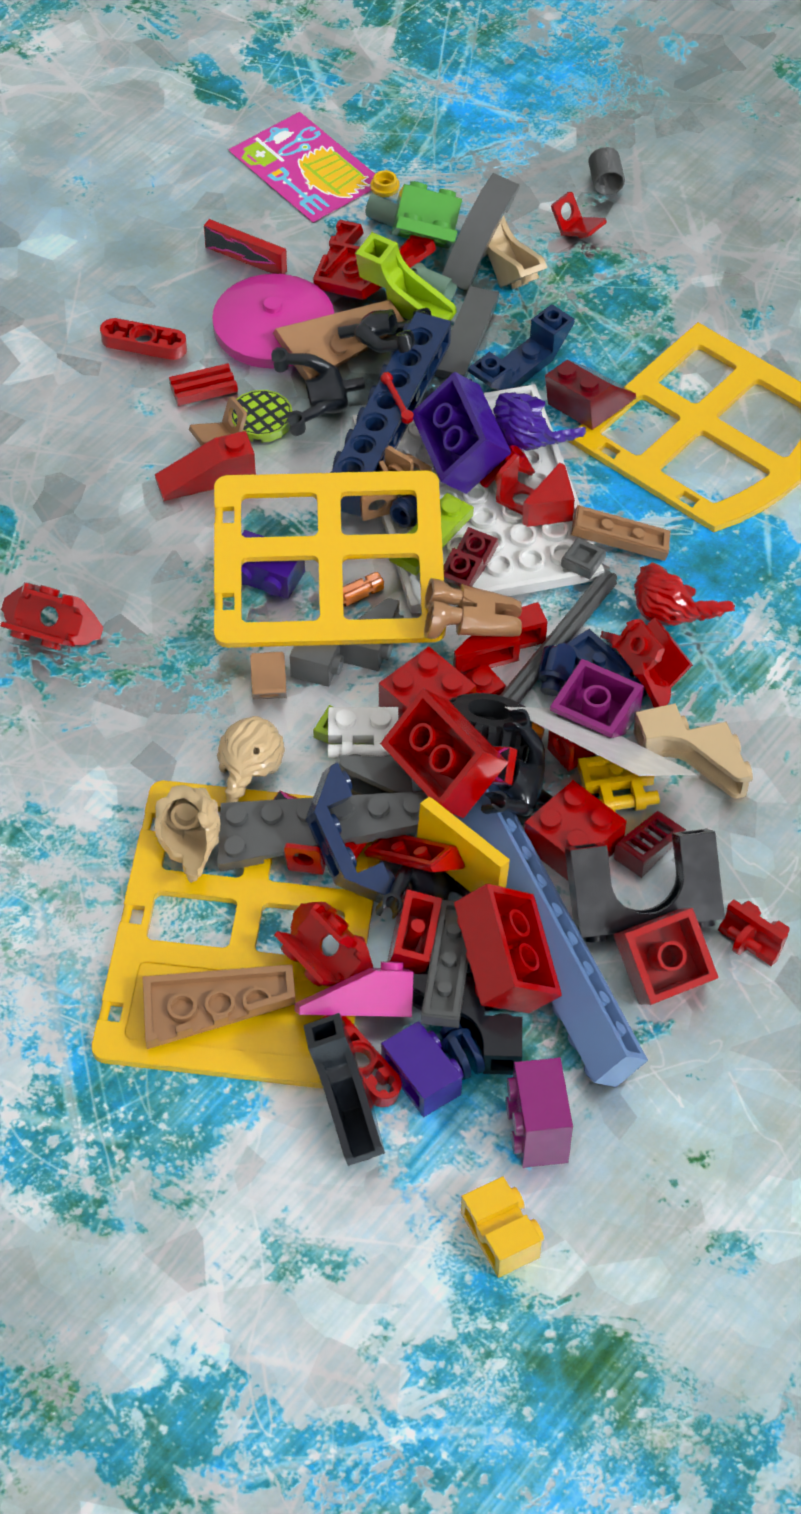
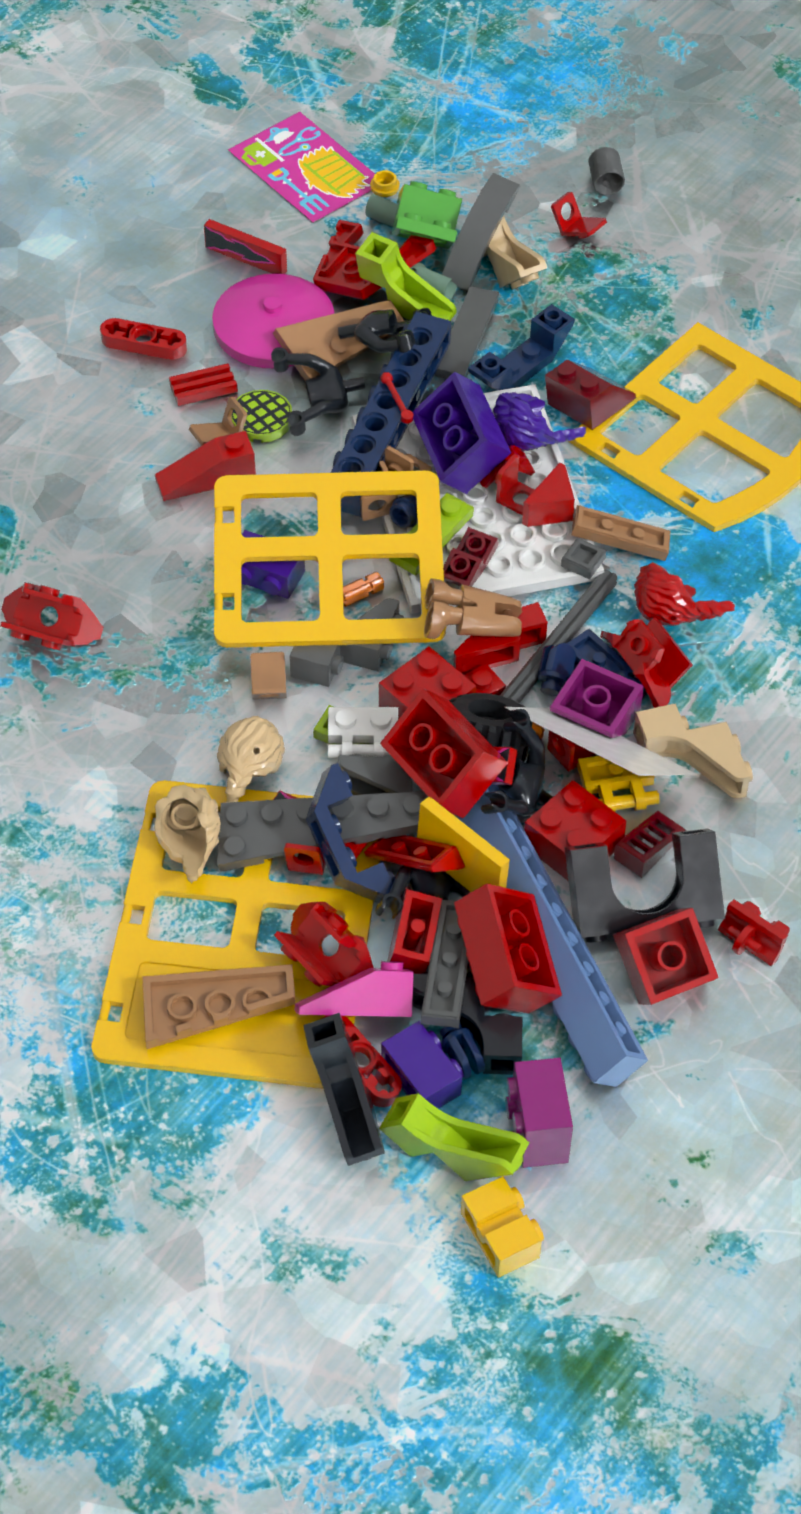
(464, 1146): none -> lime arch

